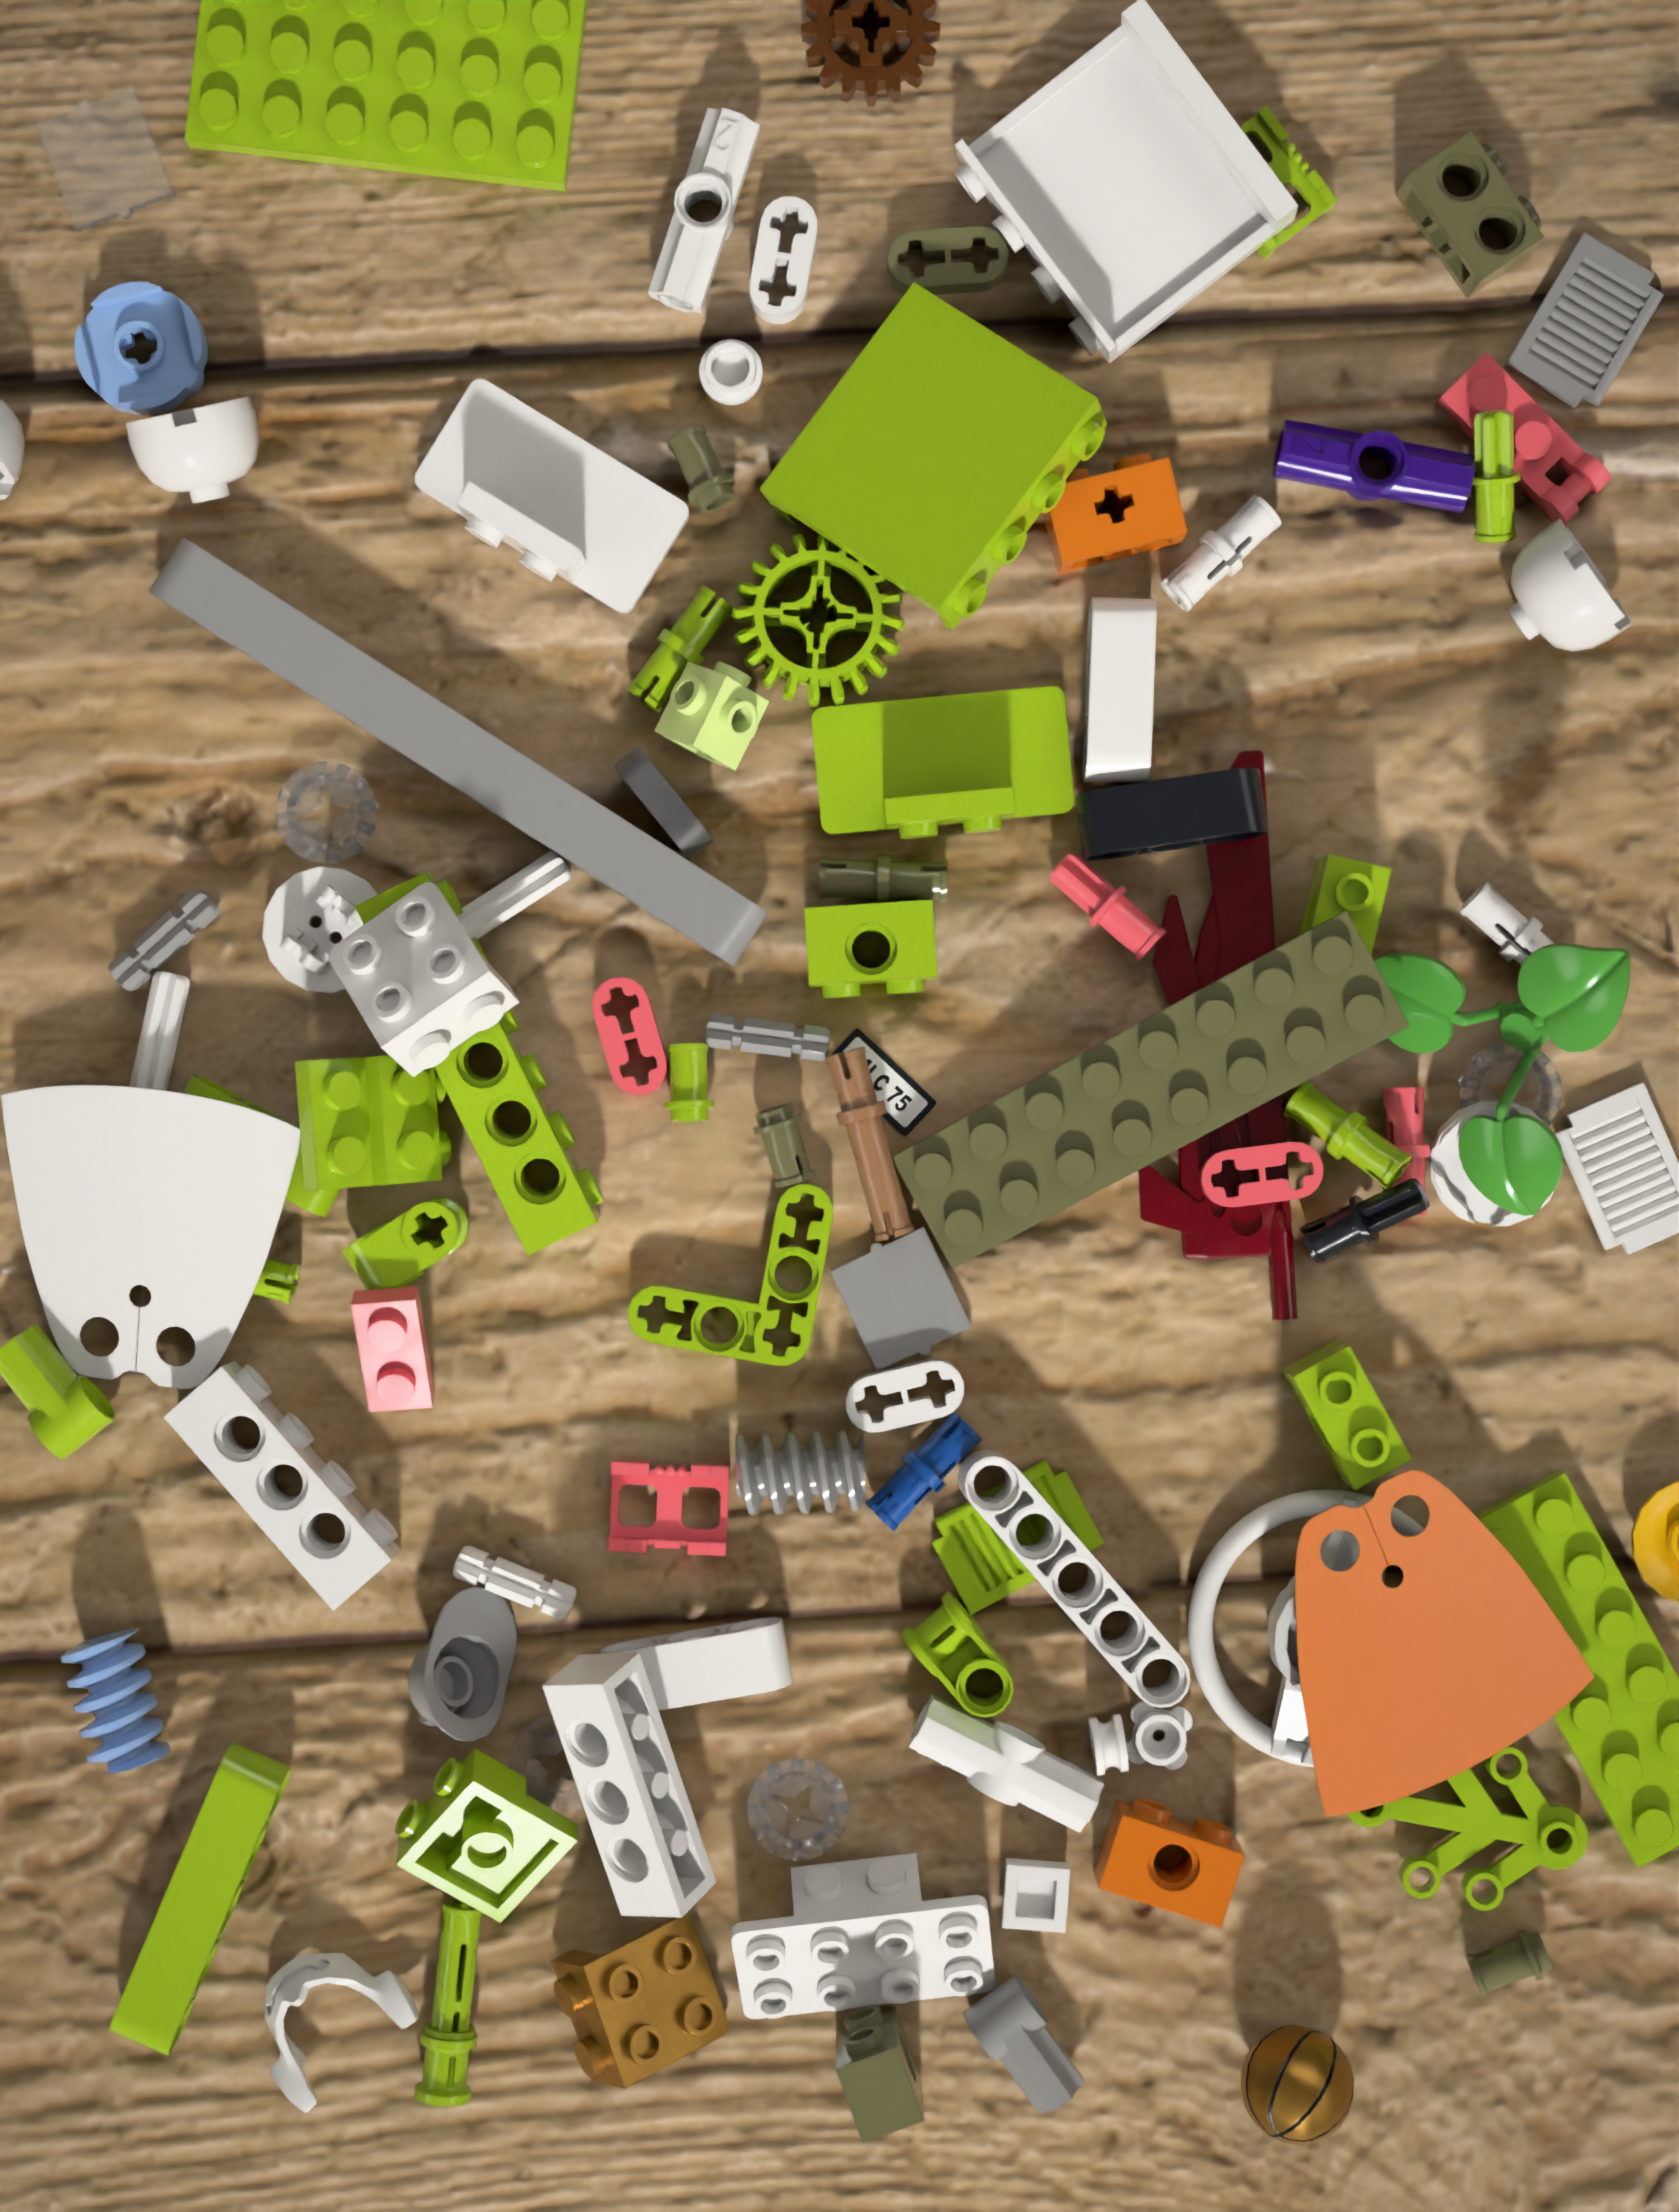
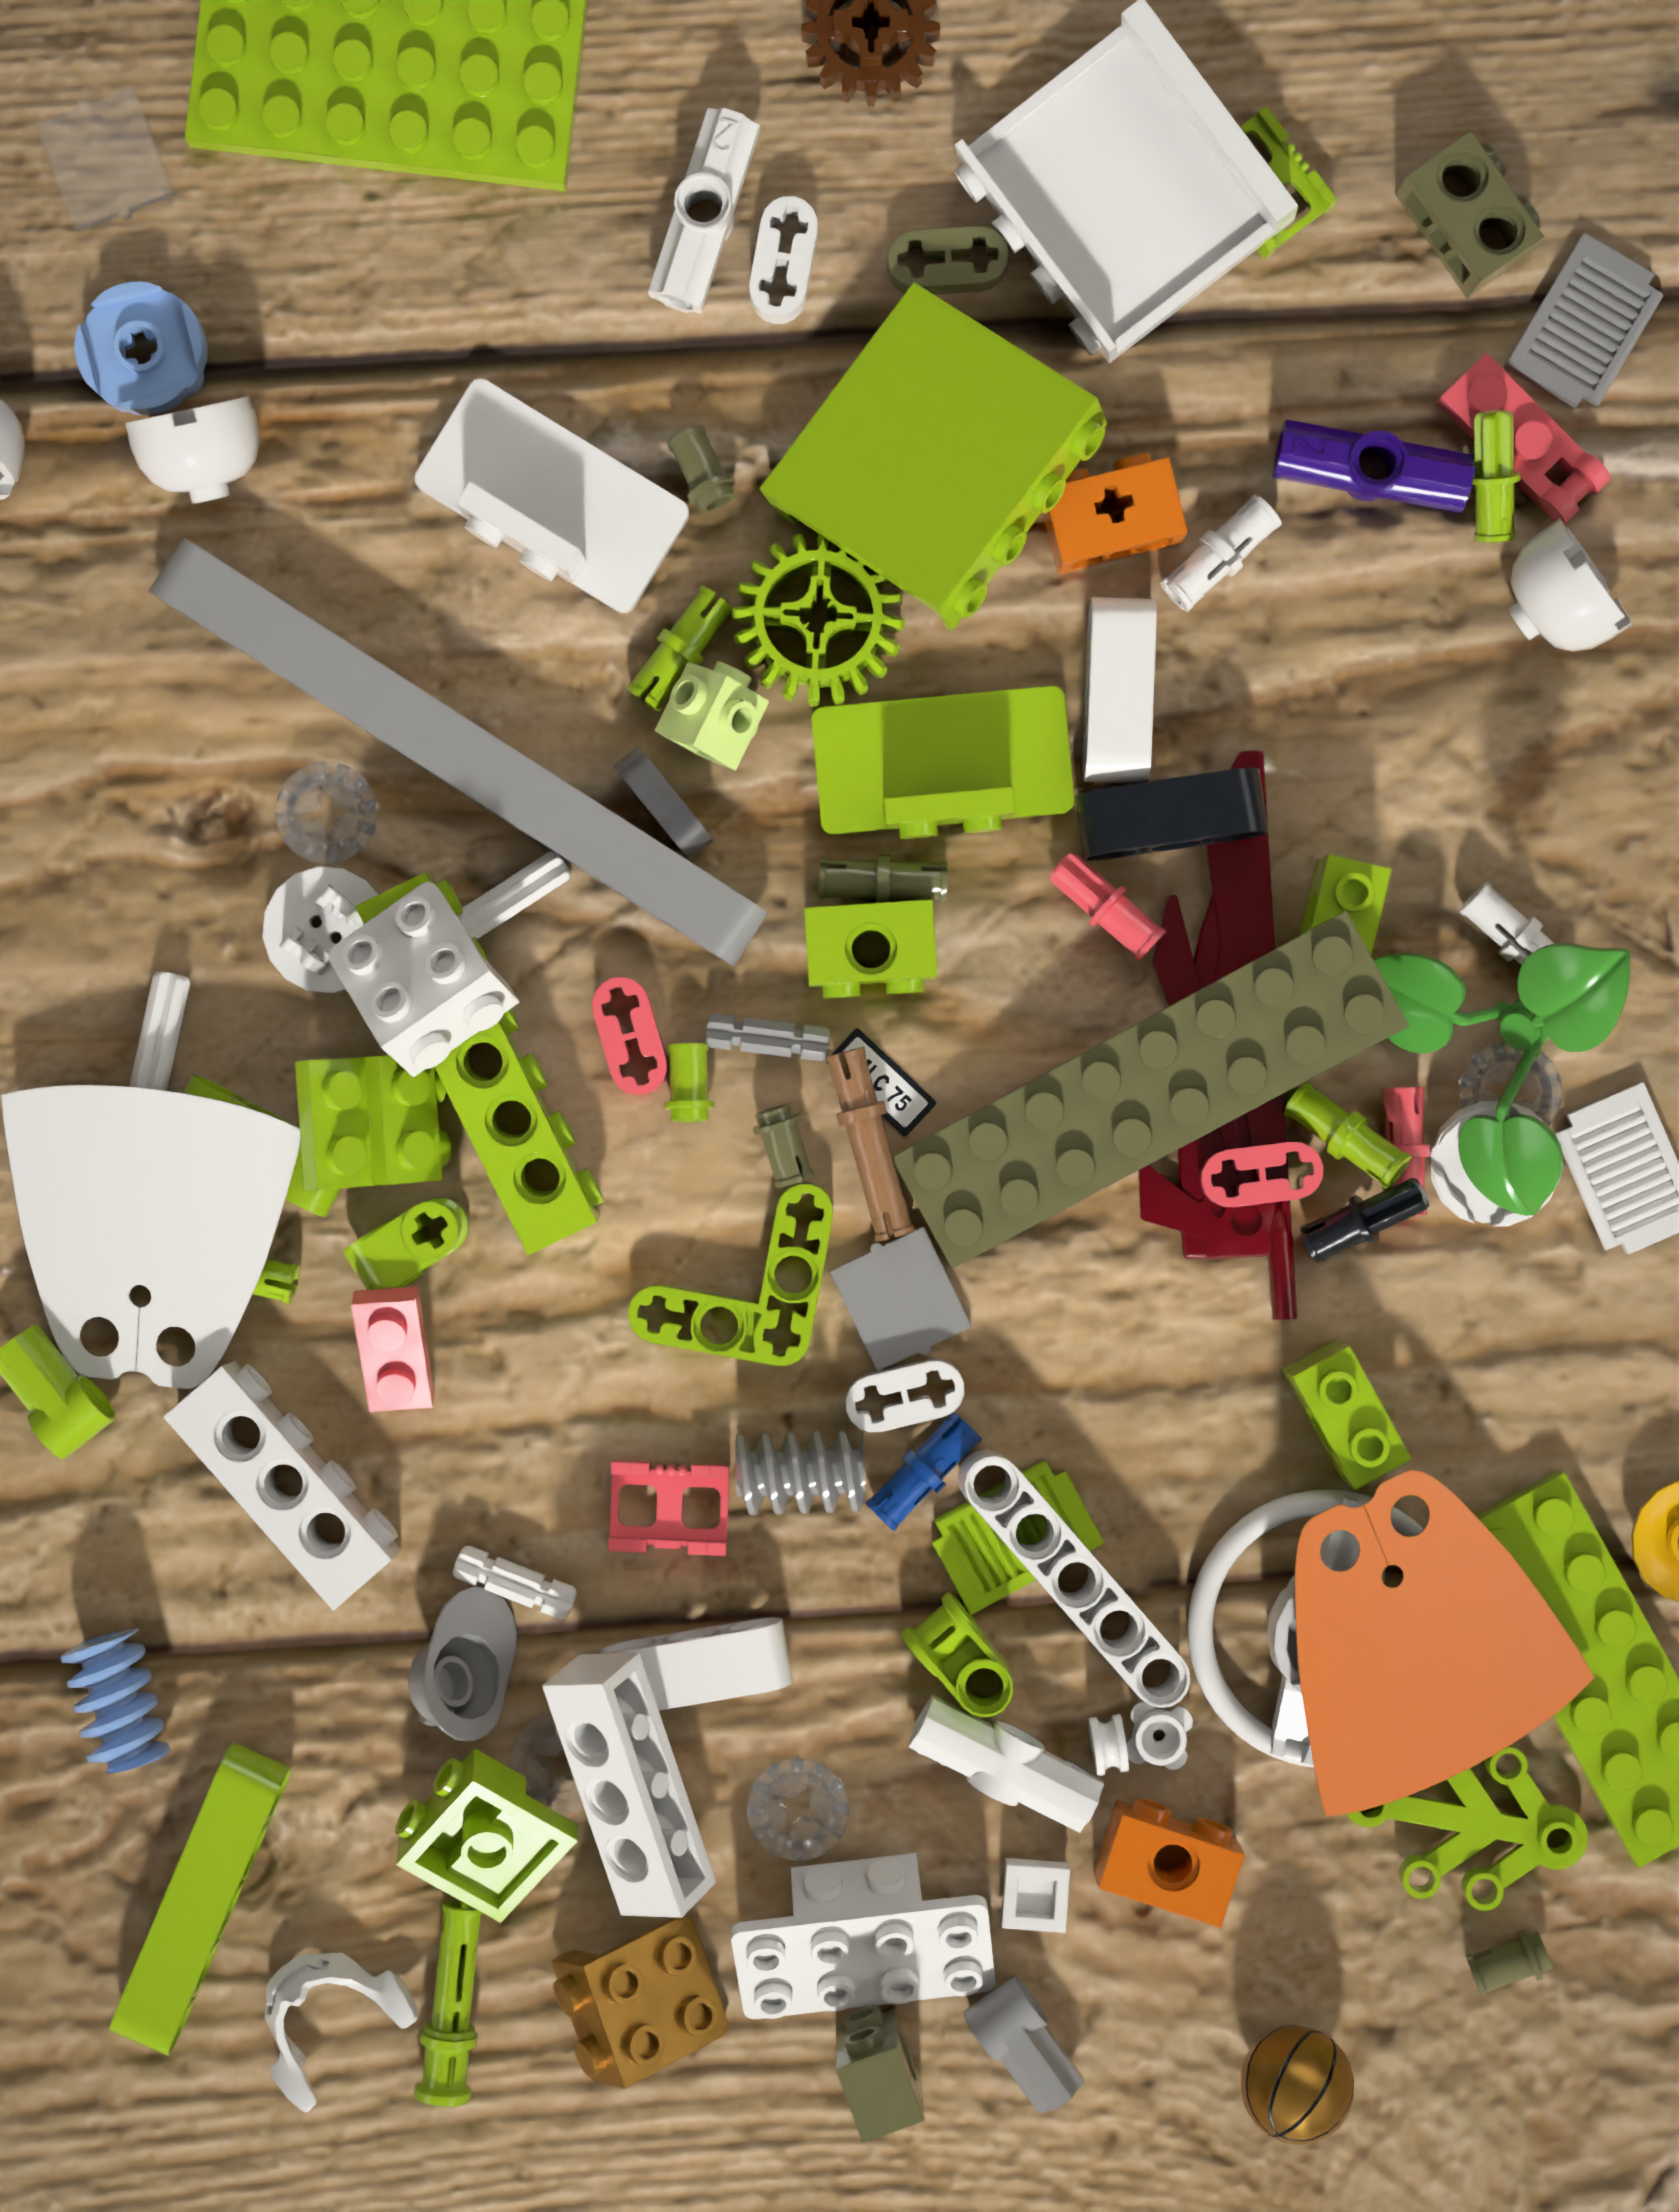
(164, 939): light grey axle -> none
(731, 372): white plate -> none

